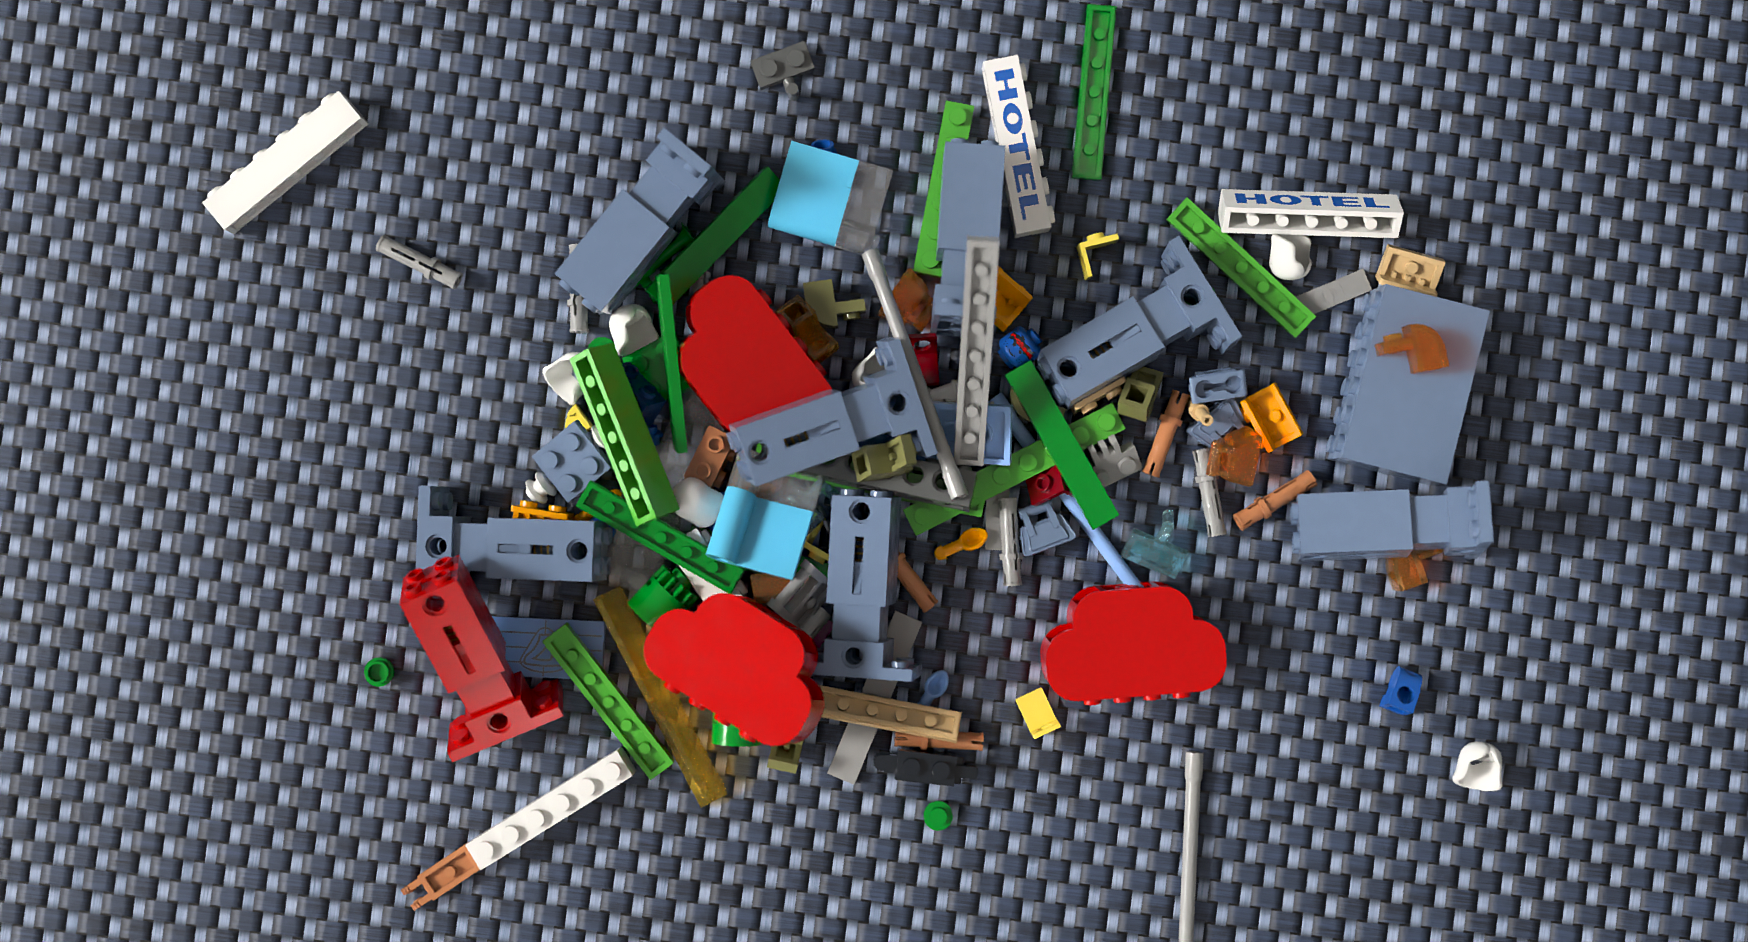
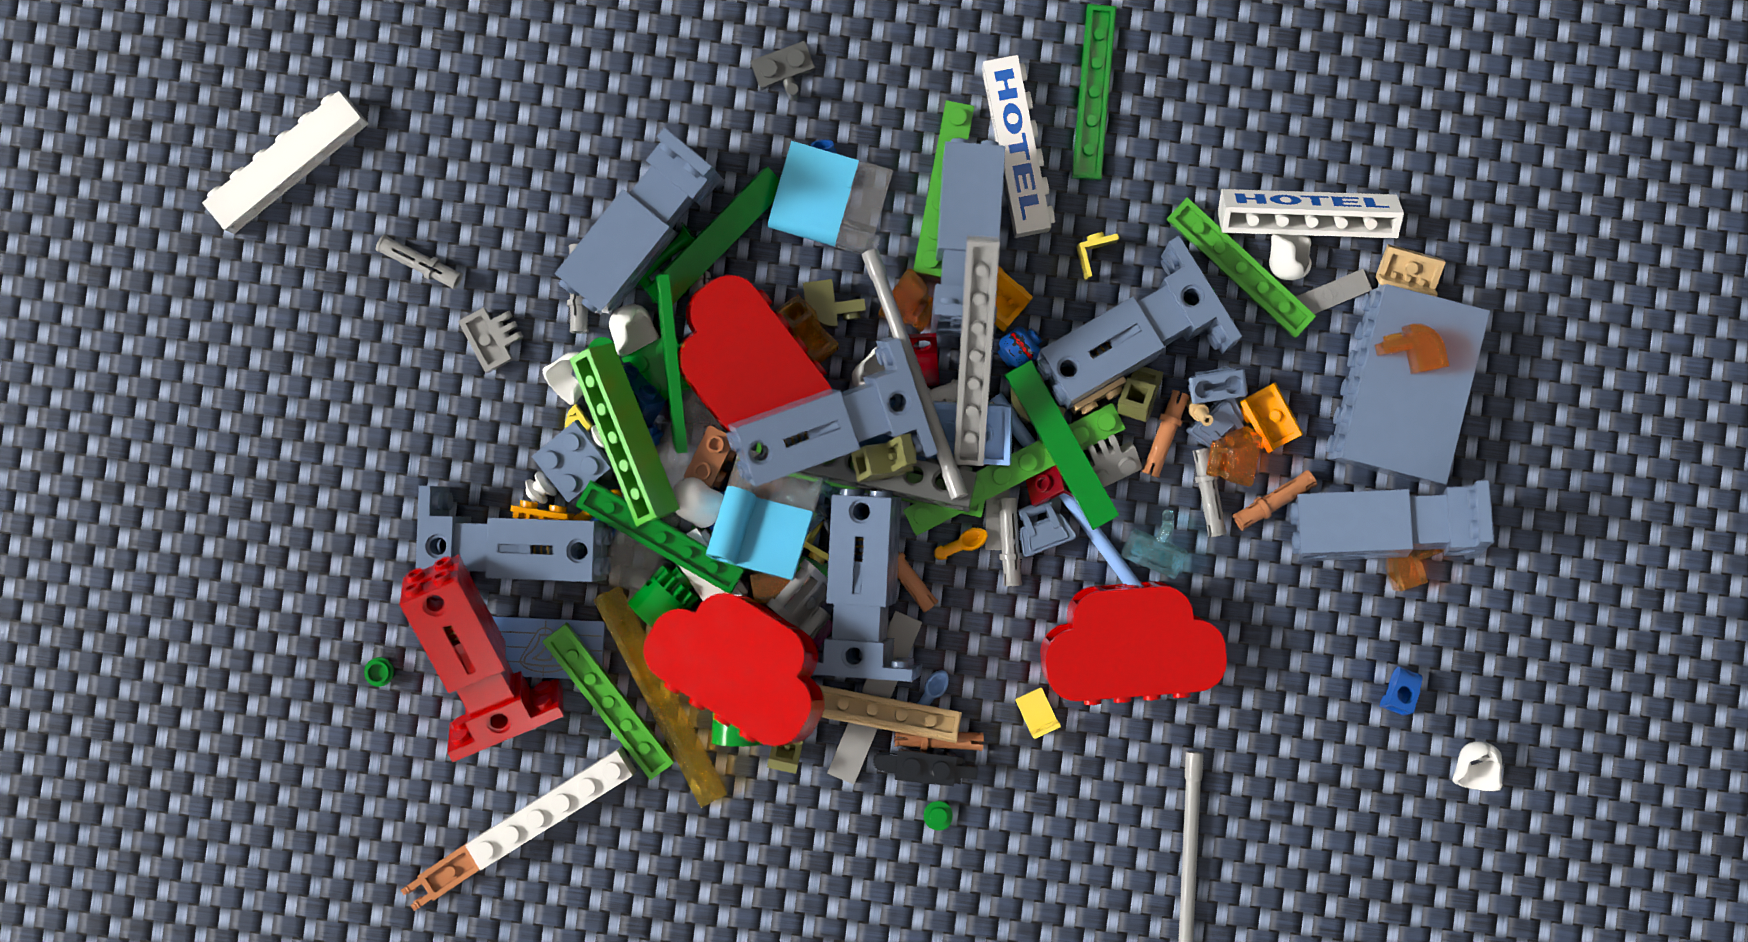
(490, 337): none -> light grey hinge

